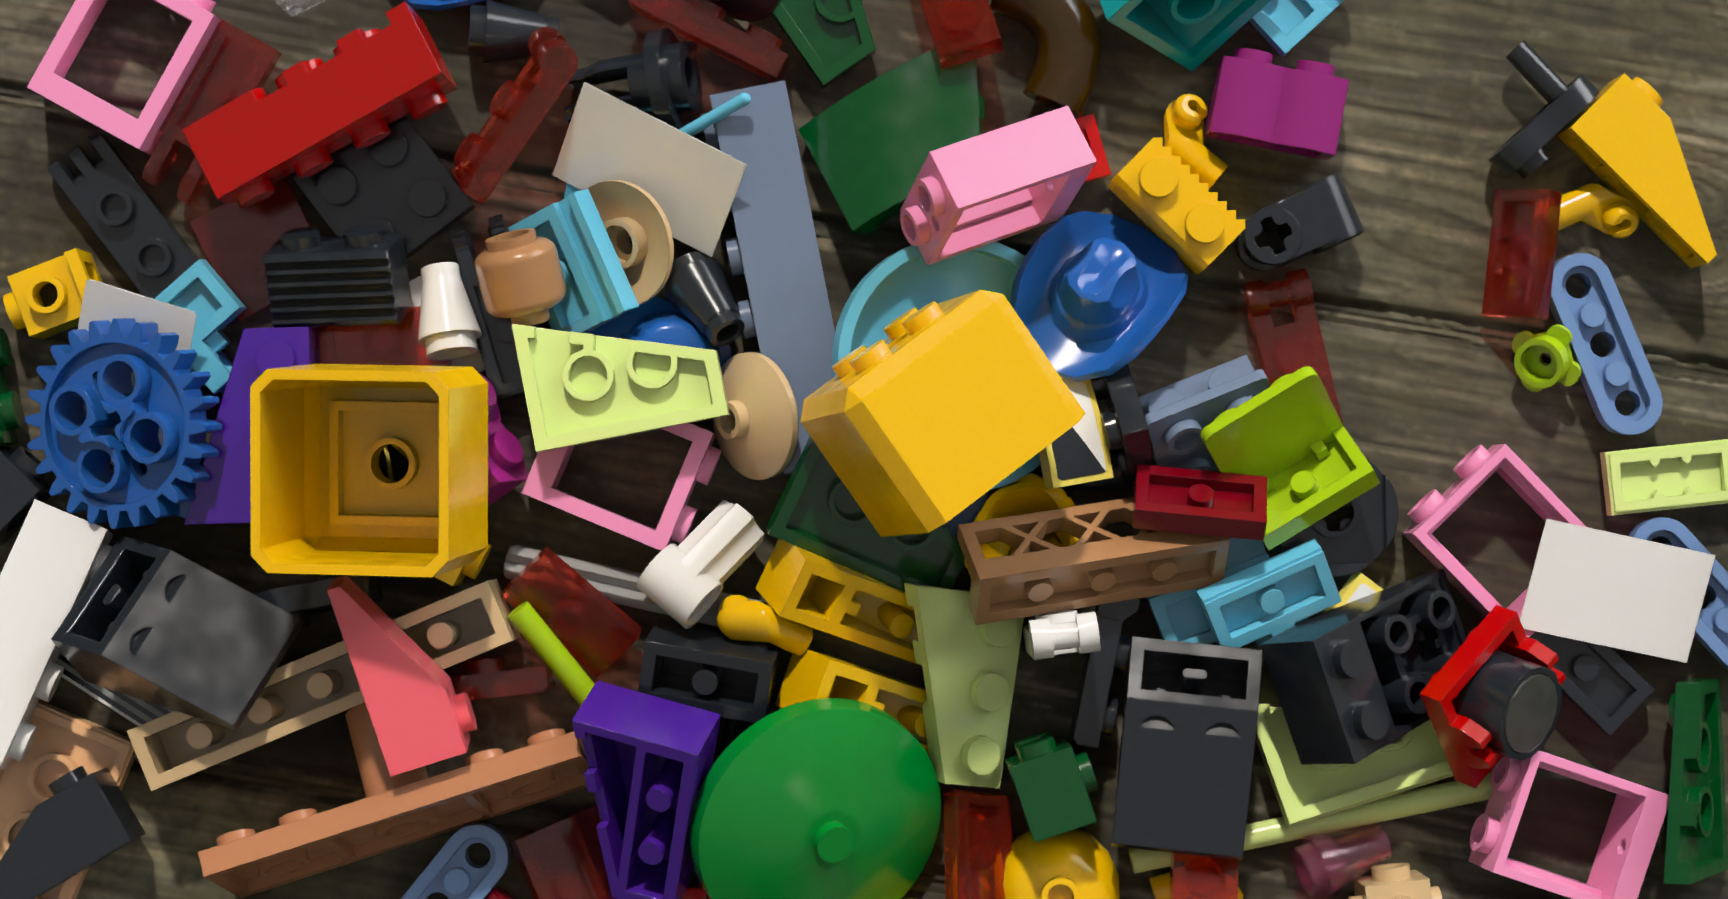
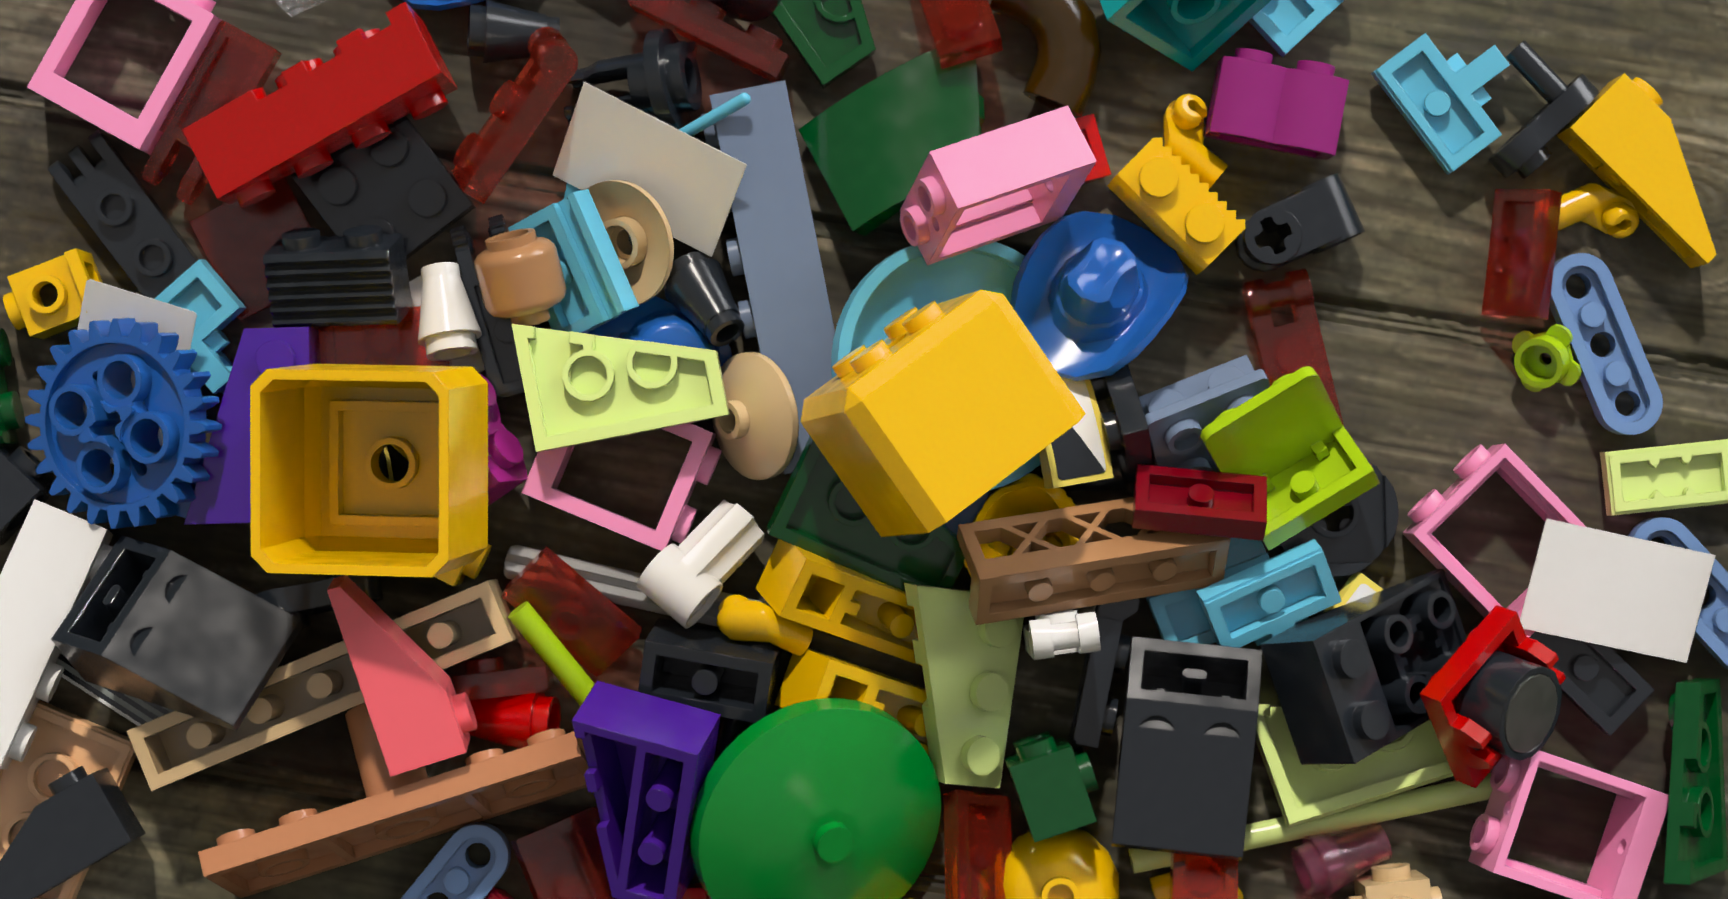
(515, 718): none -> red cone
(1443, 98): none -> medium azure hinge

